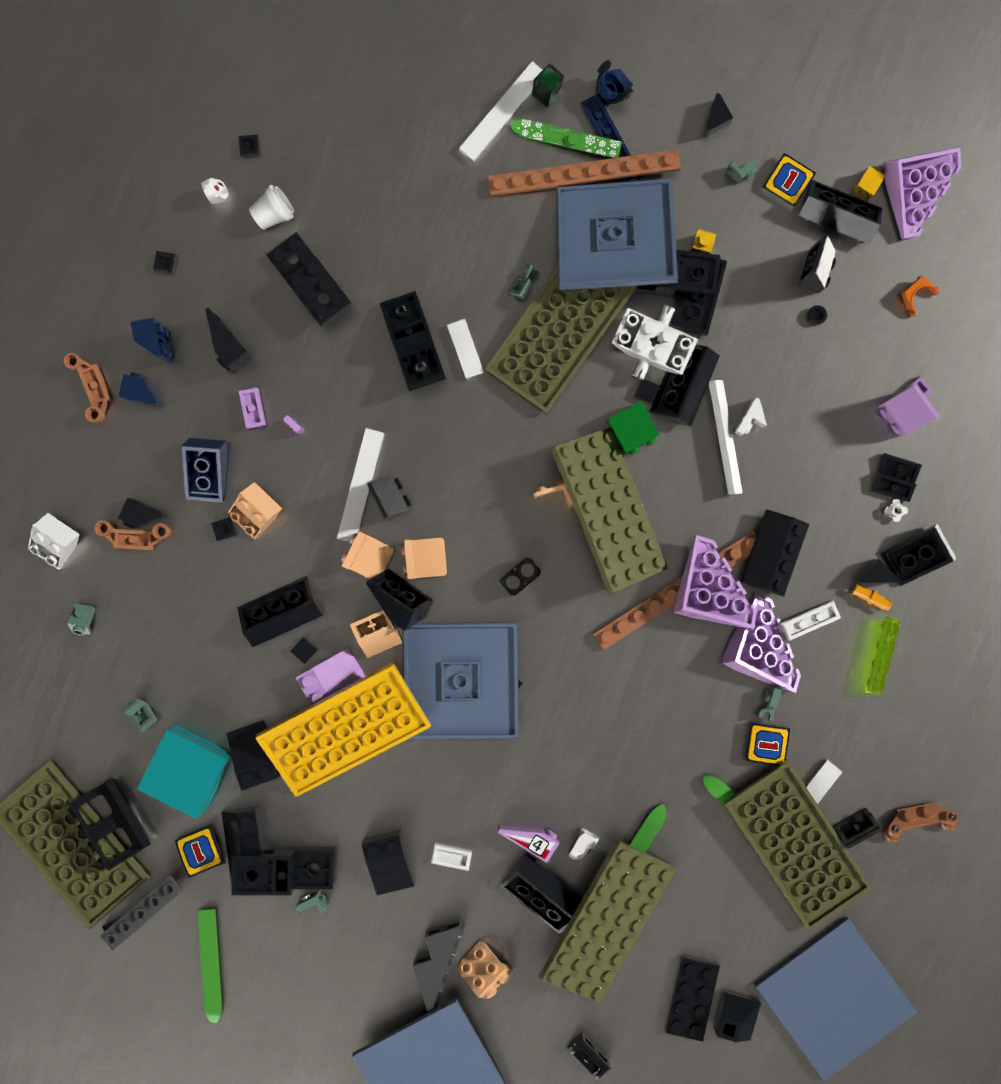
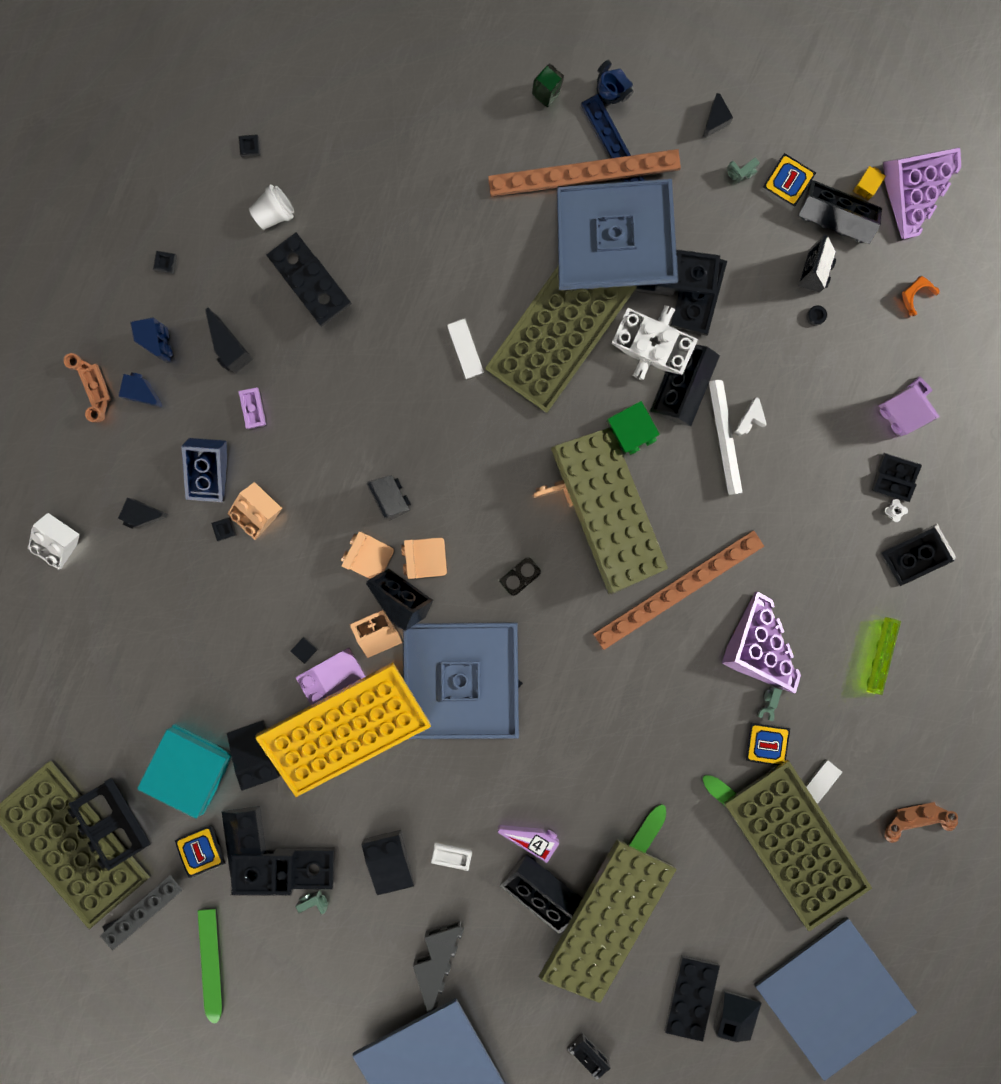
(81, 619): sand green bracket -> none
(132, 538): nougat plate -> none
(141, 714): sand green bracket -> none
(215, 190): white rock -> none
(279, 611): black slope -> none
(293, 425): lavender tile -> none
(359, 489): white tile -> none
(412, 341): black bracket -> none
(483, 971): light nougat bracket -> none
(500, 113): white tile -> none
(523, 283): sand green plate -> none
(567, 138): bright green piece -> none
(582, 844): white rock -> none
(647, 391): black tile -> none
(703, 242): yellow brick -> none
(710, 590): lavender slope -> none
(775, 552): black slope -> none
(810, 620): white tile -> none
(857, 828): pearl dark grey hinge -> none
(872, 597): light orange pin -> none
(876, 572): black slope -> none

